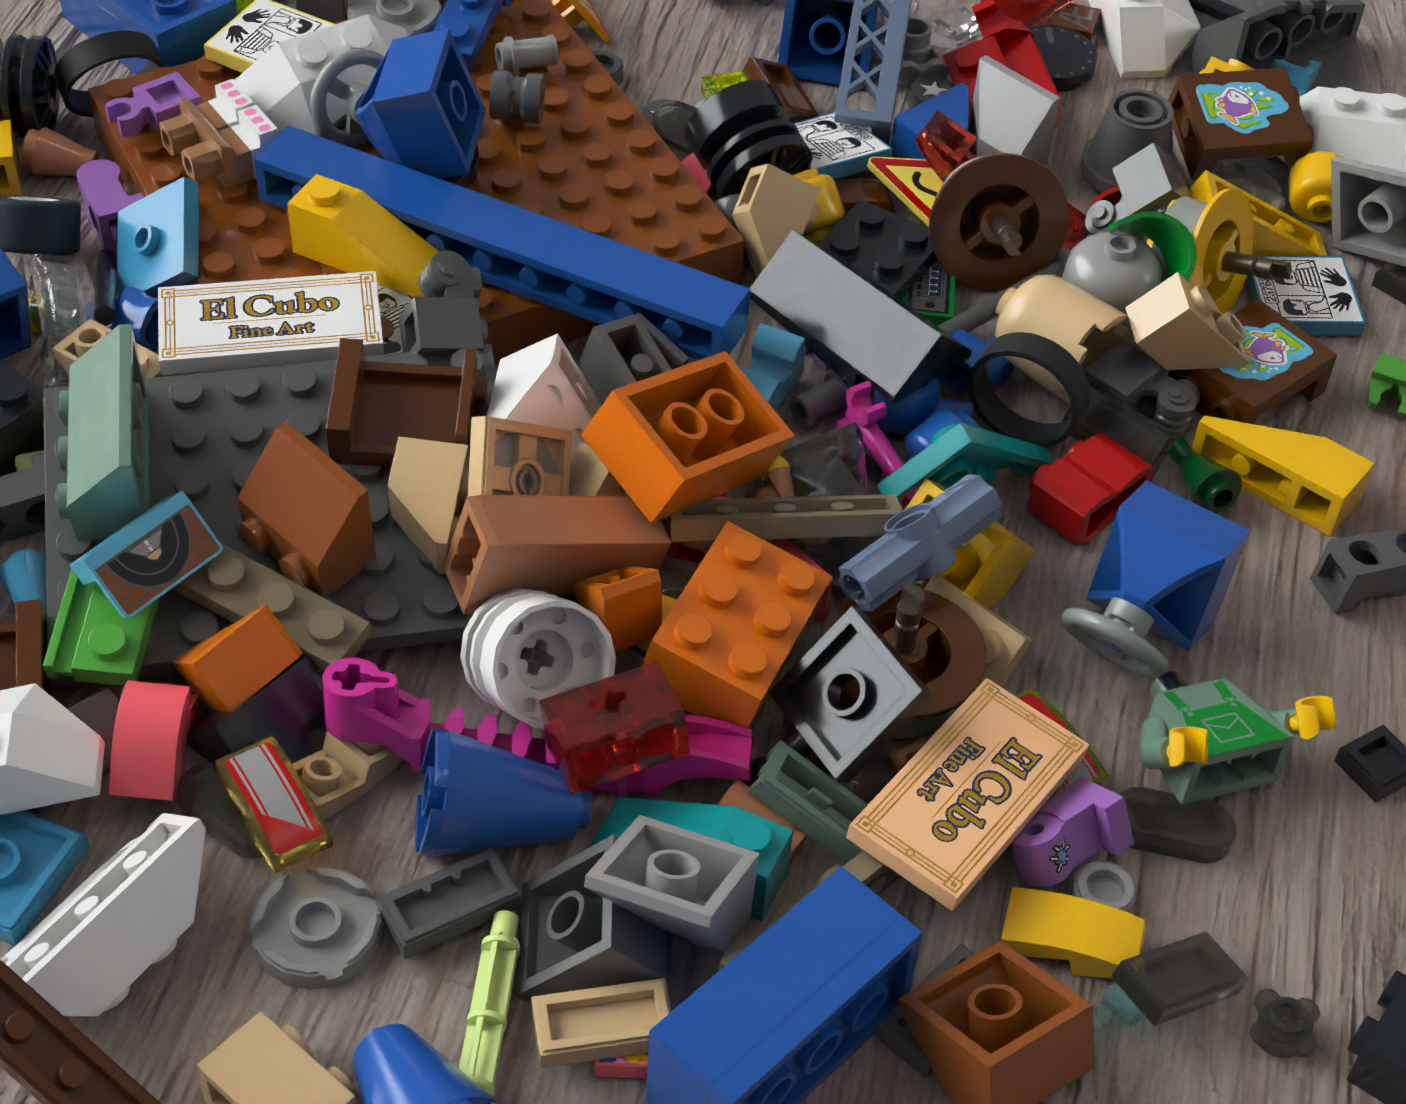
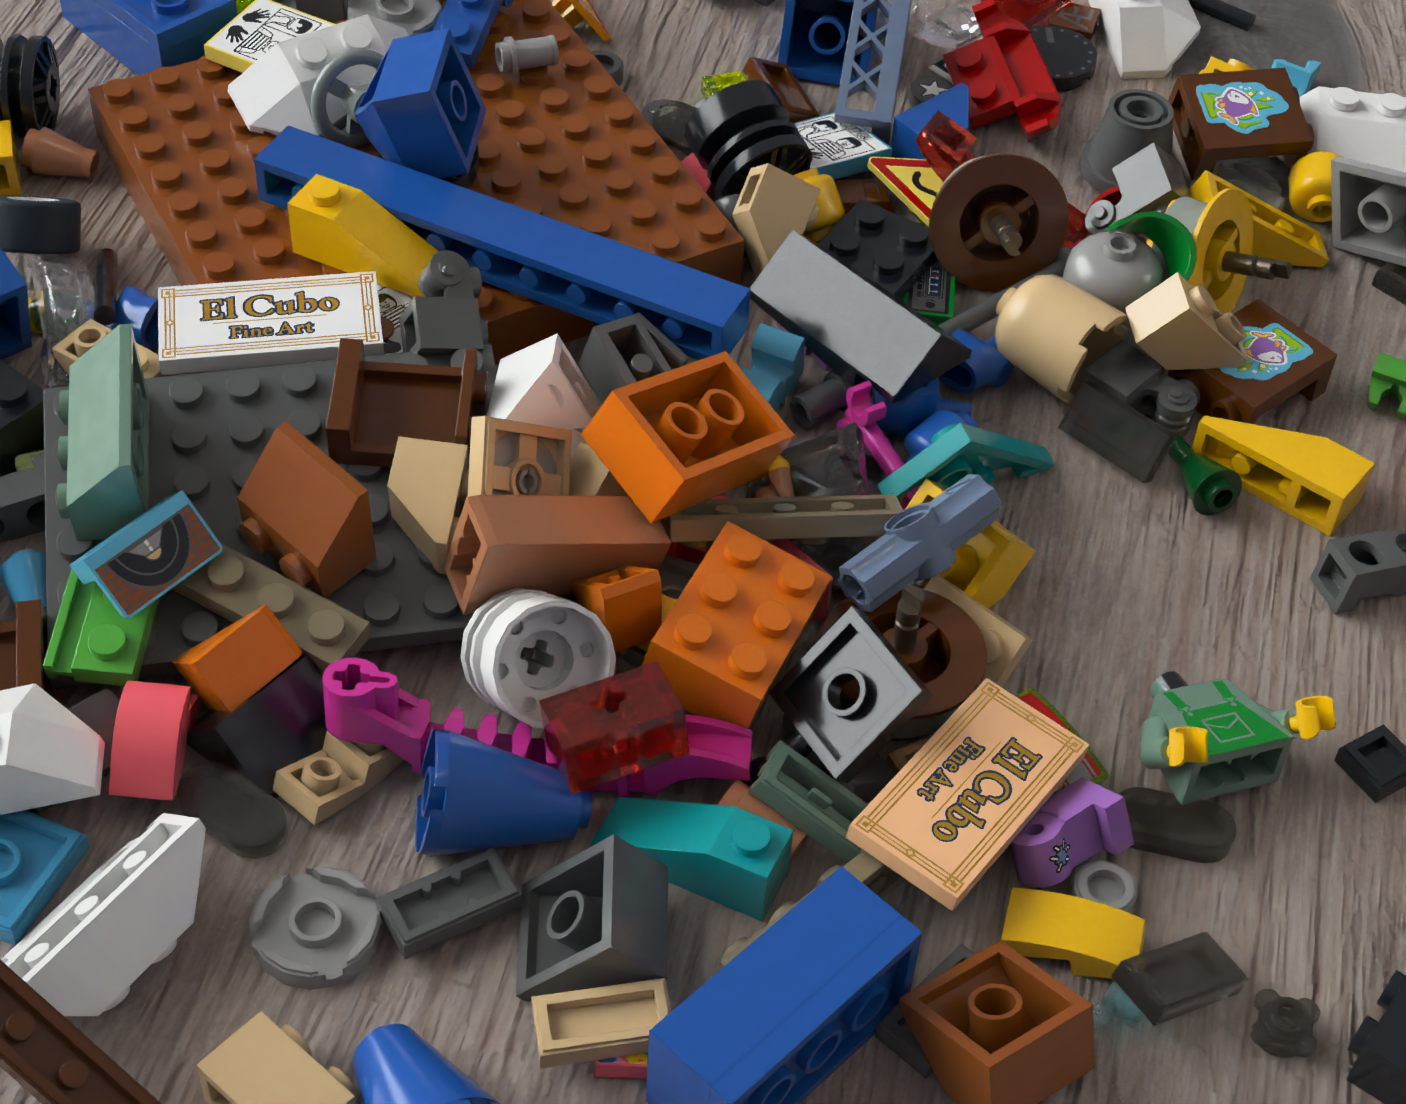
(95, 52): black tyre -> none
(103, 198): medium lavender leg -> none
(151, 103): medium lavender plate -> none
(159, 239): dark azure plate -> none
(219, 135): medium nougat hips -> none
(274, 804): slope -> none
(491, 1001): yellowish green piece -> none
(517, 96): dark grey wheel -> none
(679, 881): light grey slope -> none
(919, 56): light grey plate -> none
(1011, 113): light grey slope -> none
(1049, 356): black tyre -> none
(1086, 487): red brick -> none
(1159, 576): blue piece -> none
(1279, 31): dark grey wedge -> none
(1315, 296): tile -> none

